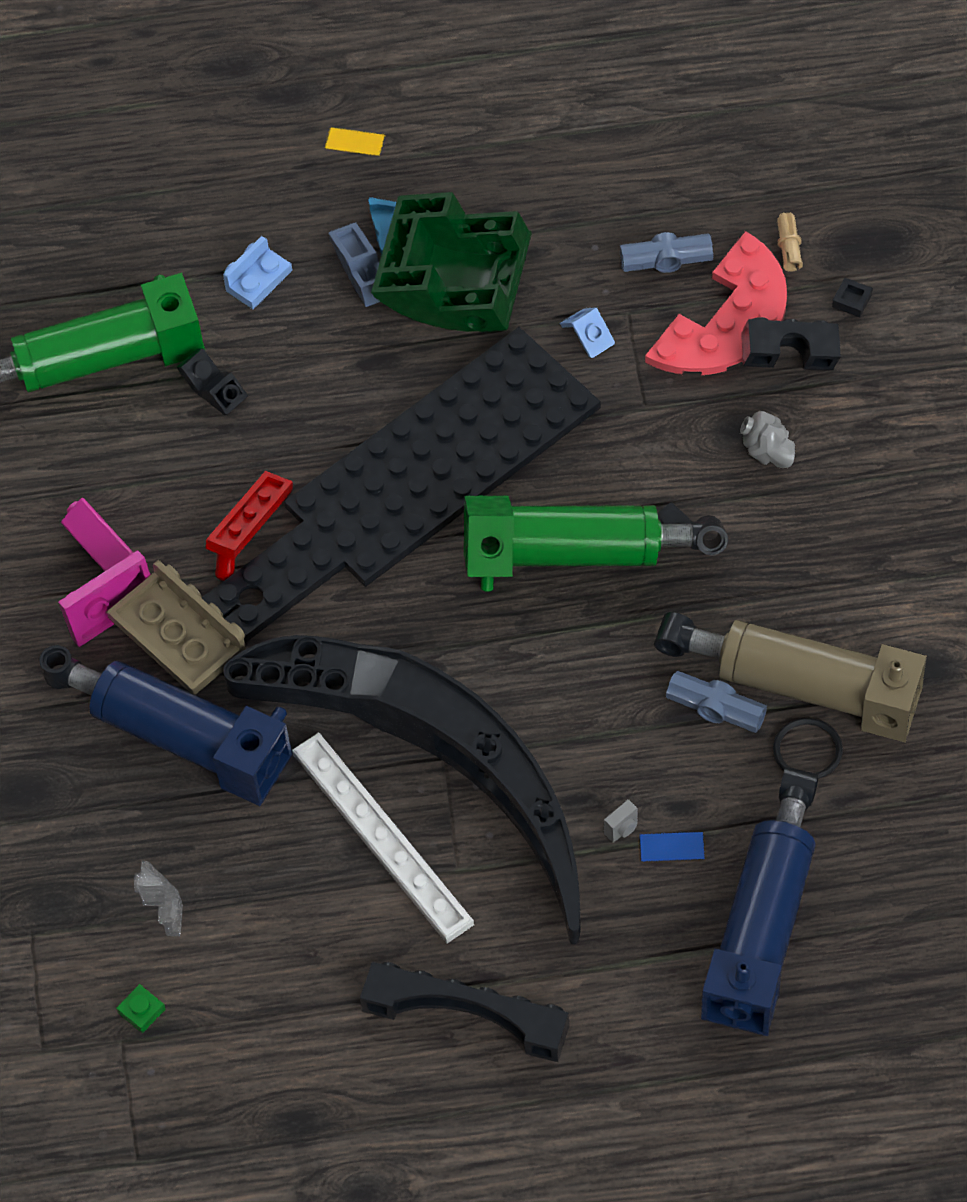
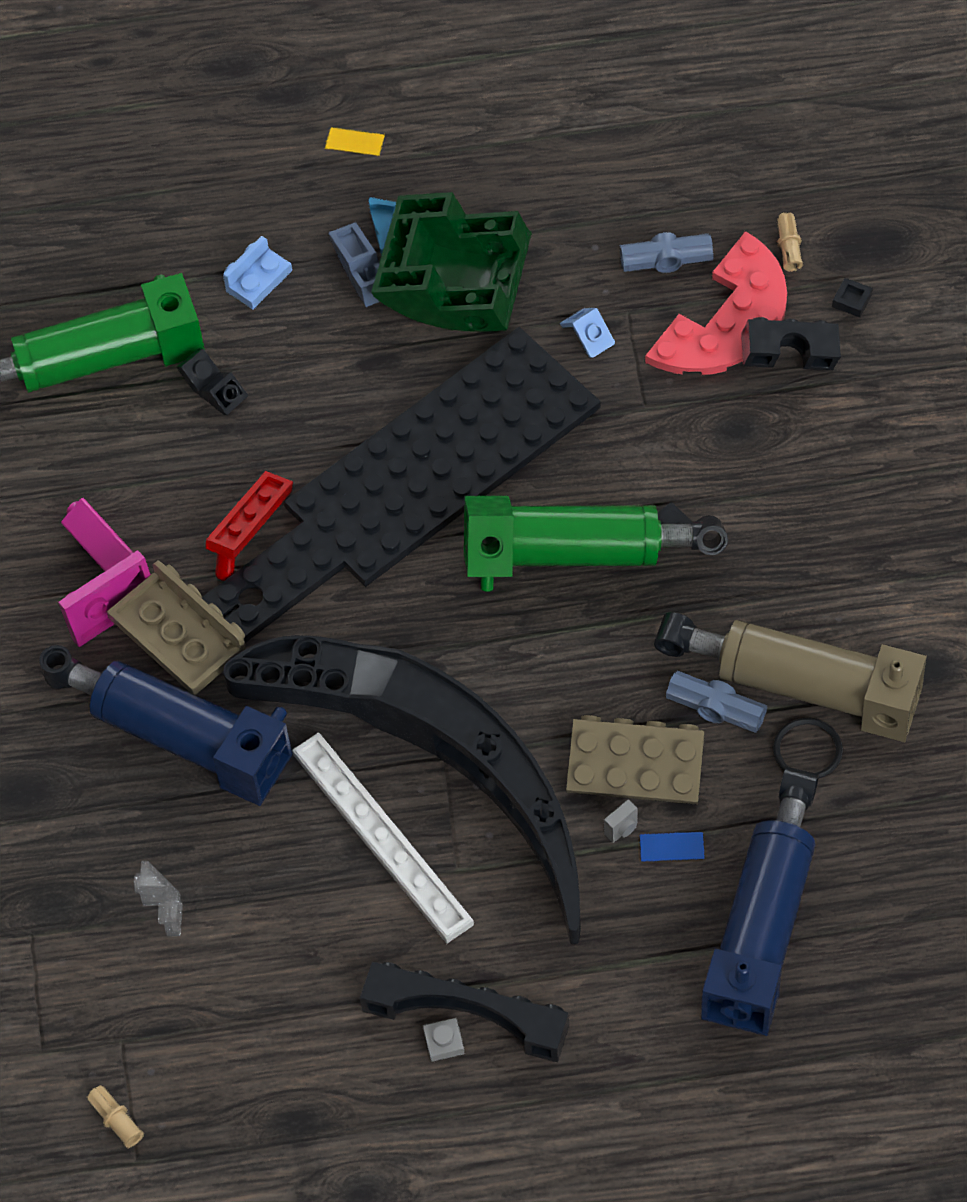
(115, 1116): none -> tan axle
(141, 1008): green plate -> none
(443, 1039): none -> light grey plate
(635, 760): none -> dark tan bracket
(767, 440): light grey head -> none

